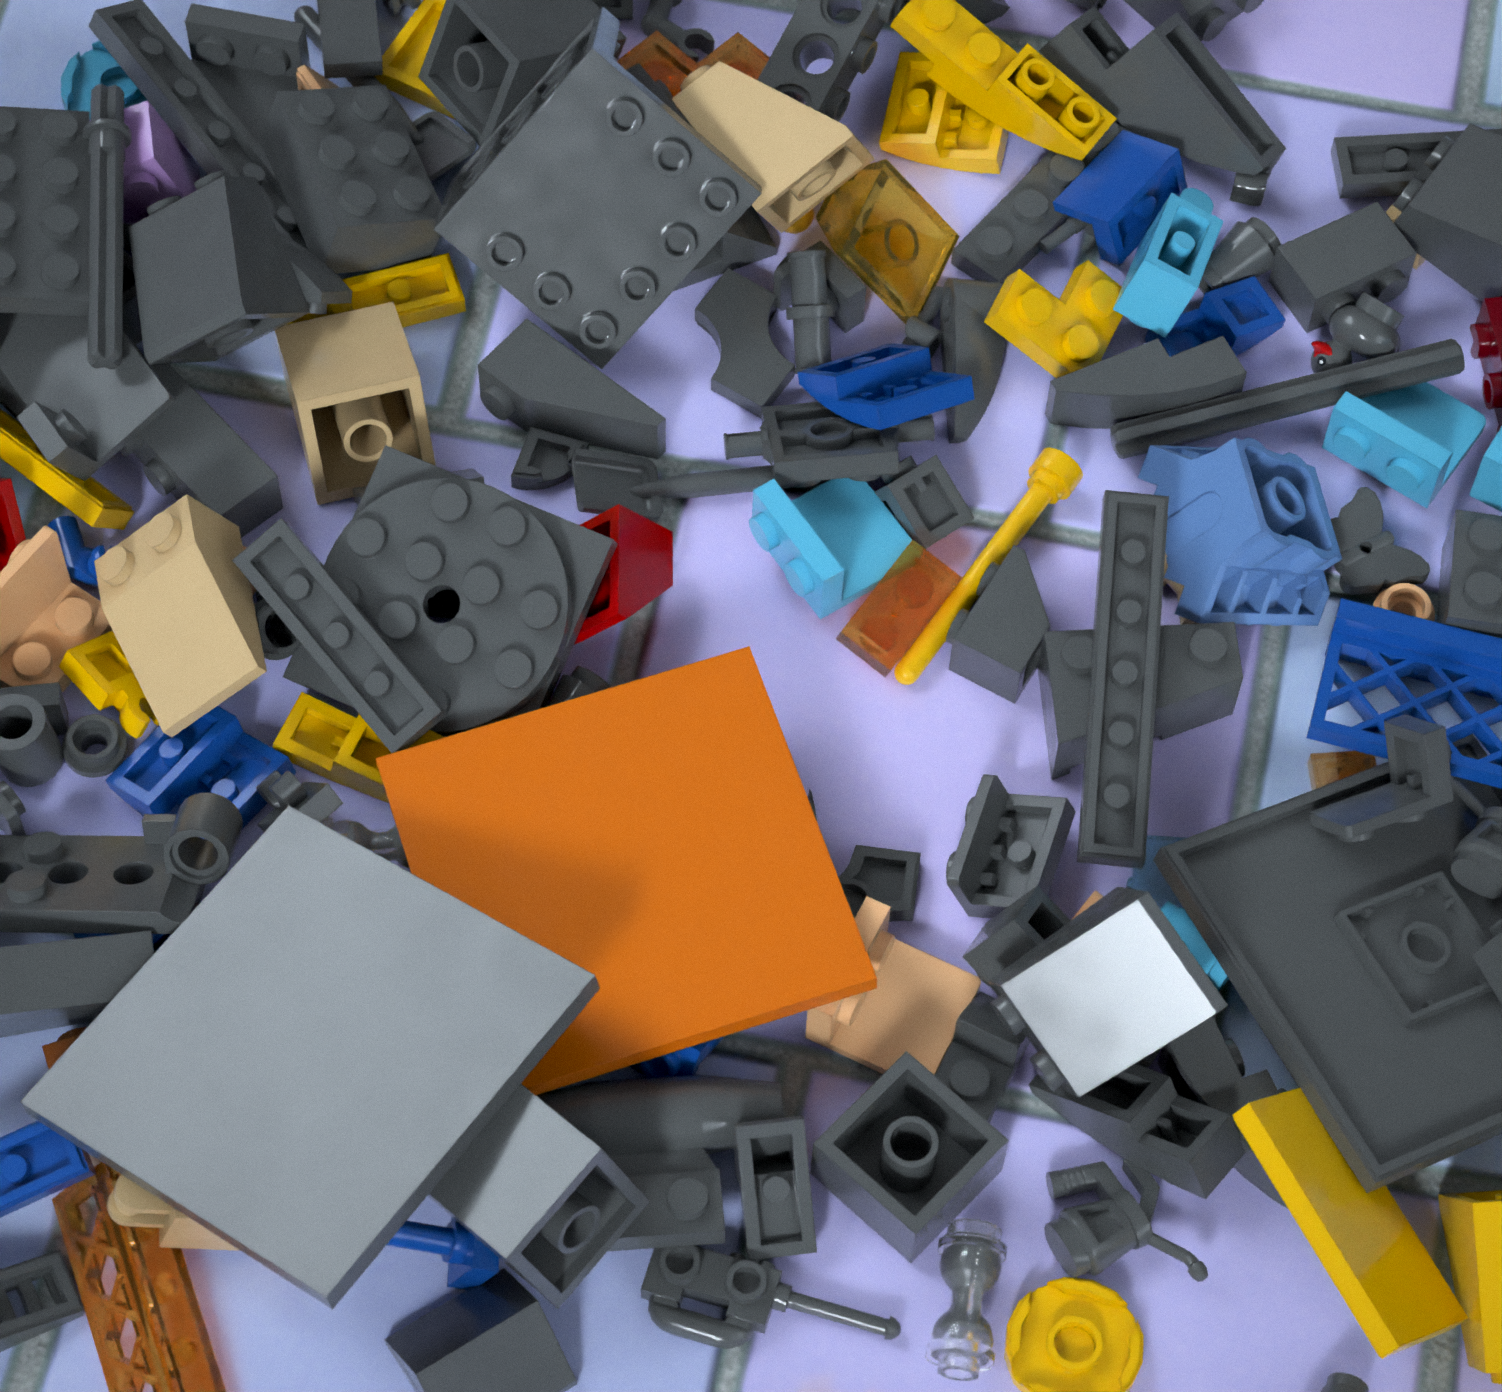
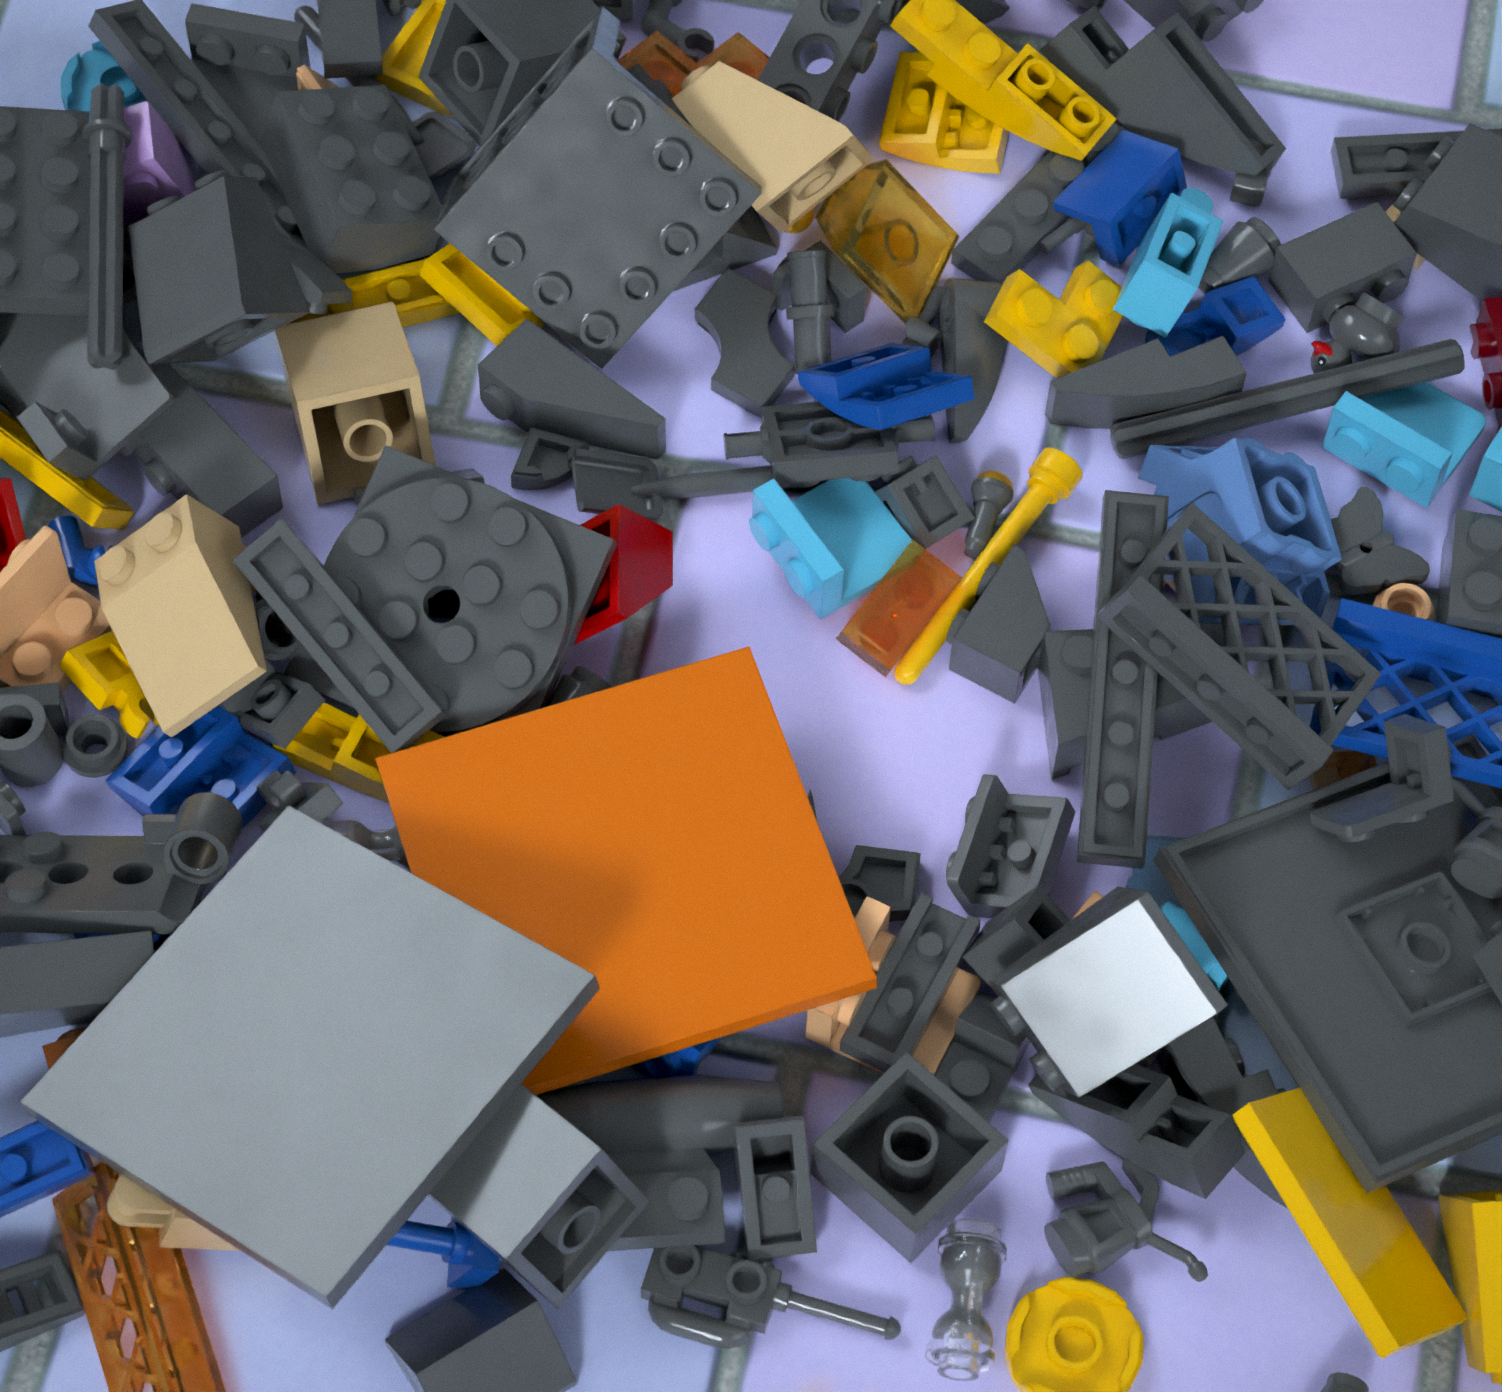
(274, 706): none -> dark grey slope
(475, 294): none -> yellow tile
(910, 984): none -> dark grey hinge
(990, 495): none -> dark grey piece
(1218, 676): none -> dark grey fence

